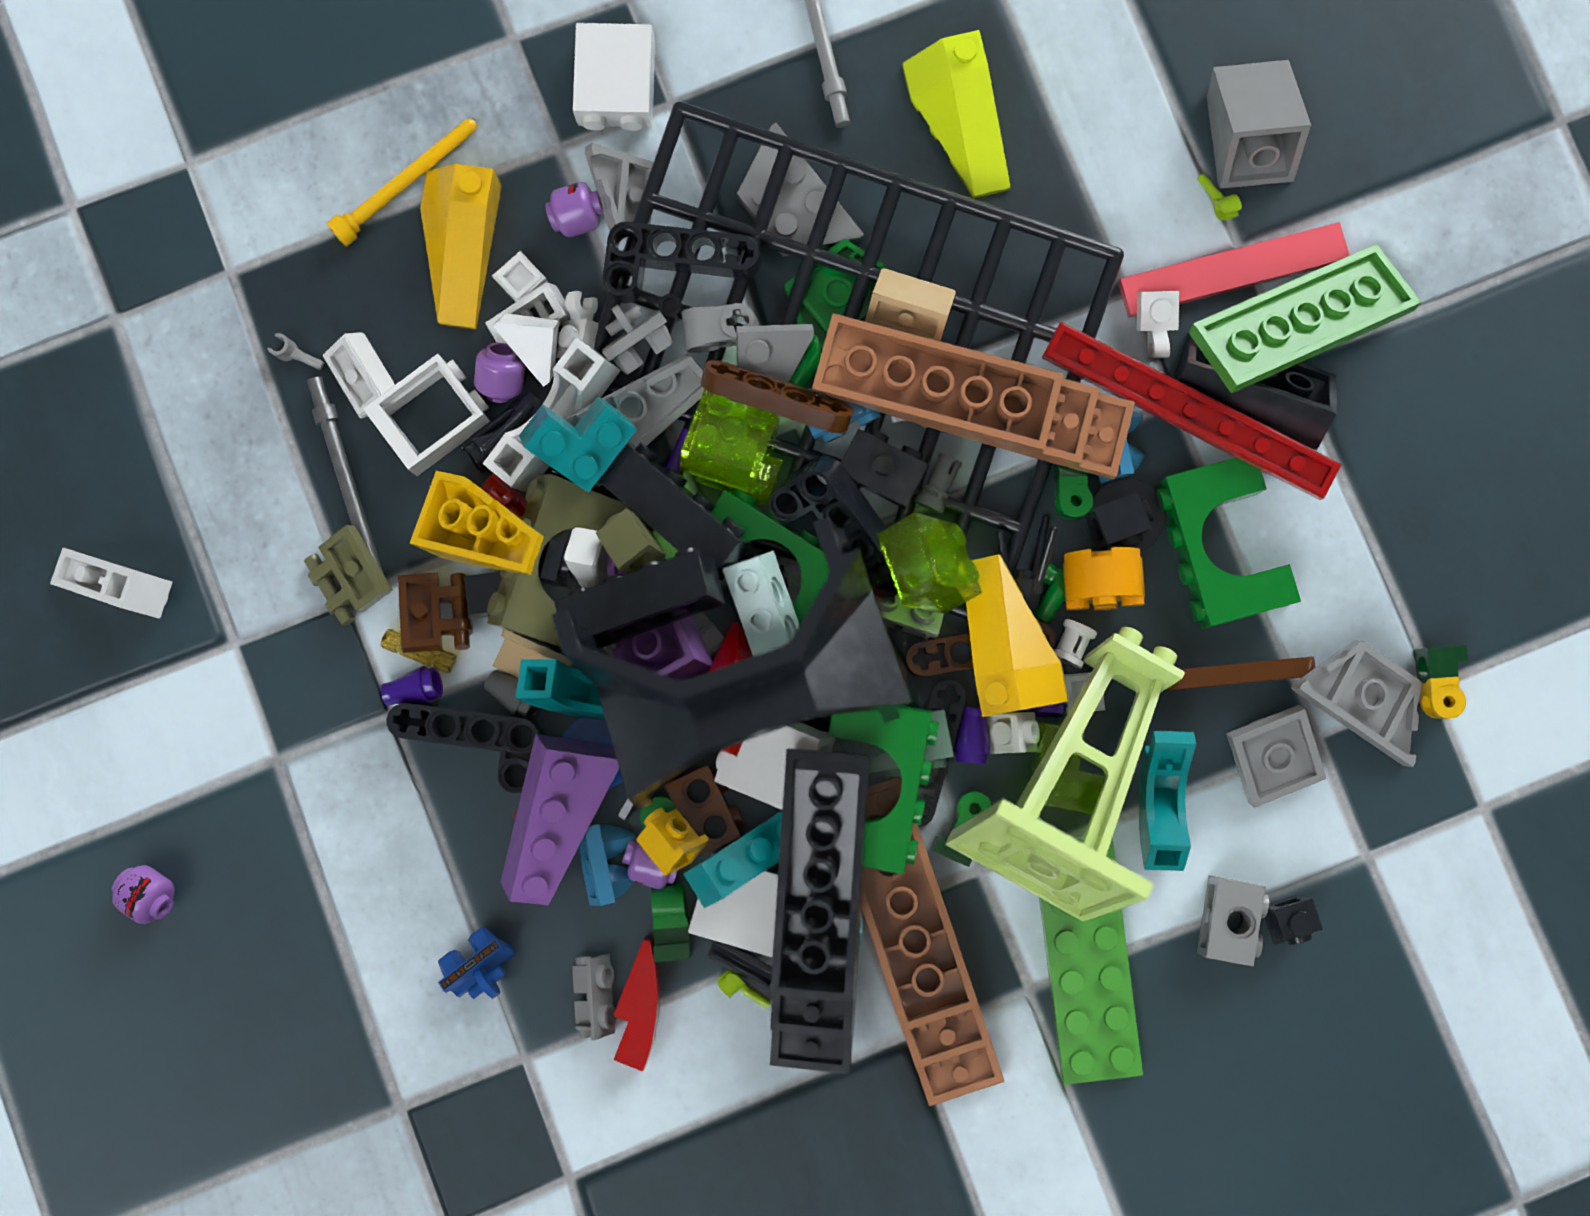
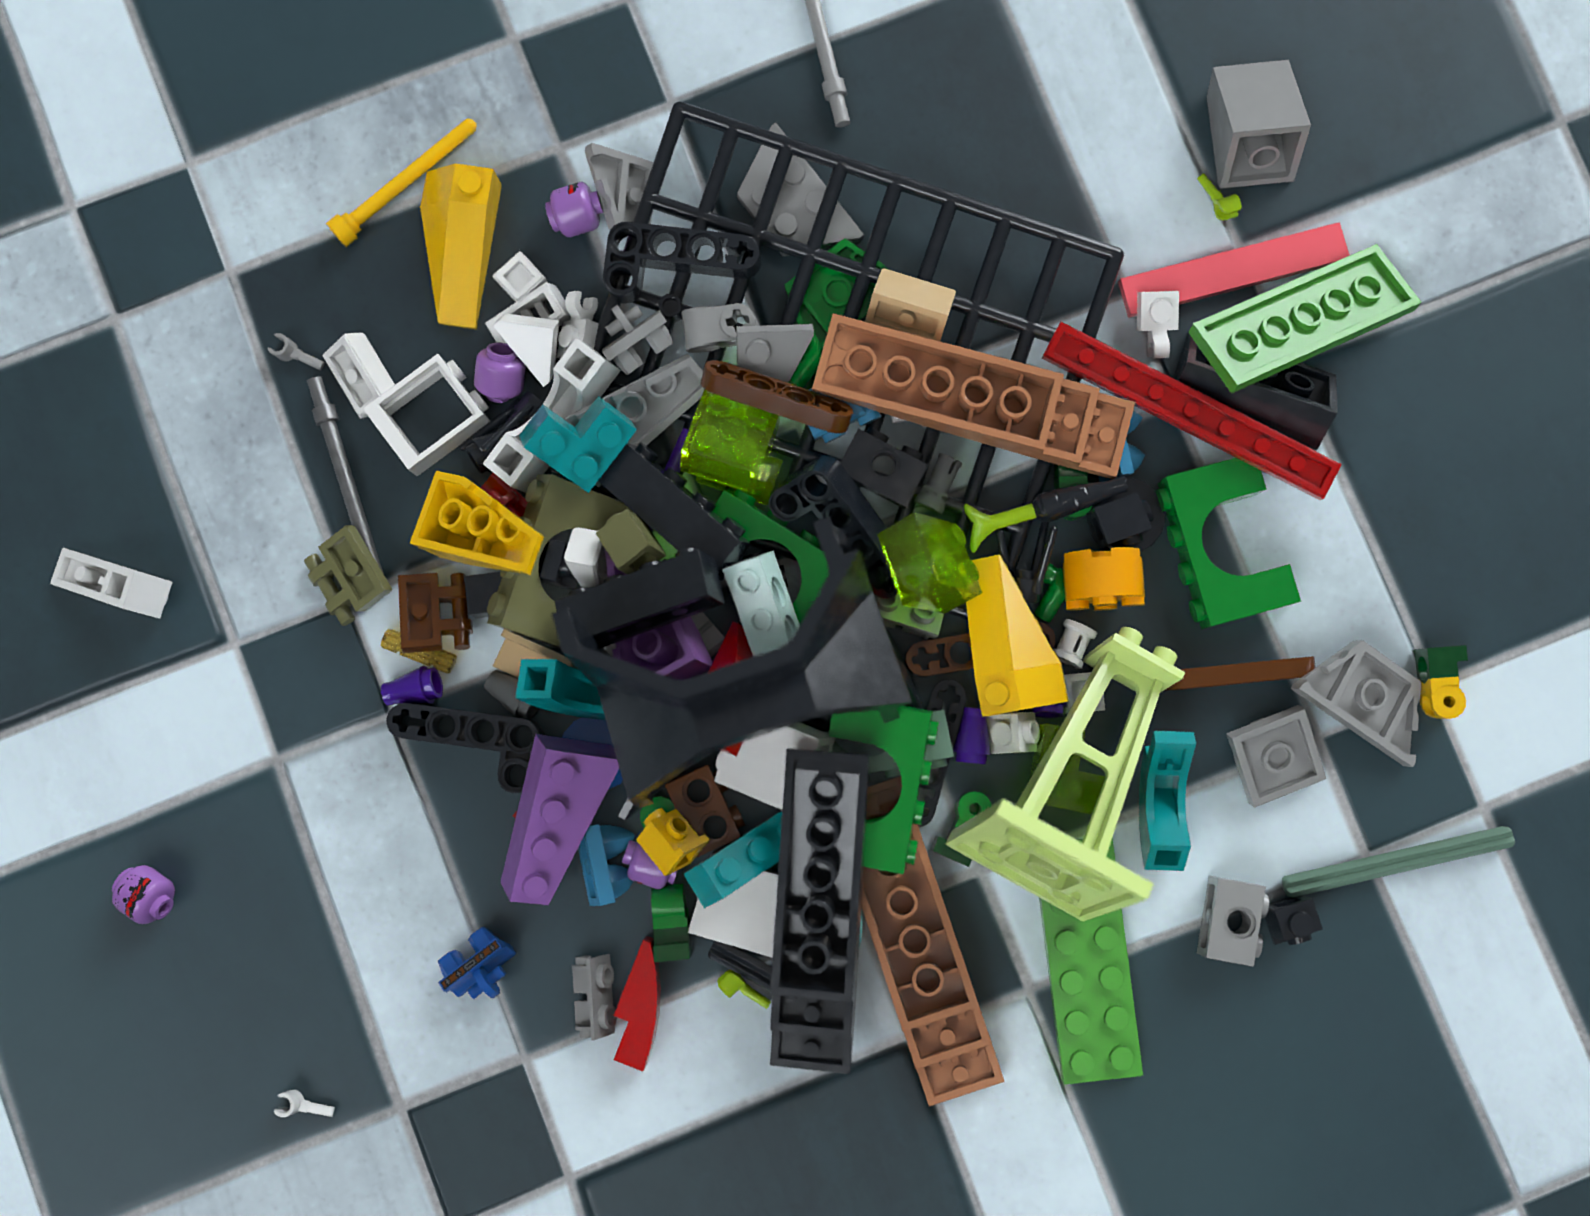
(298, 1104): none -> white hand
(614, 75): white brick -> none
(956, 98): neon yellow wedge -> none
(1045, 507): none -> black piece
(1398, 861): none -> sand green axle

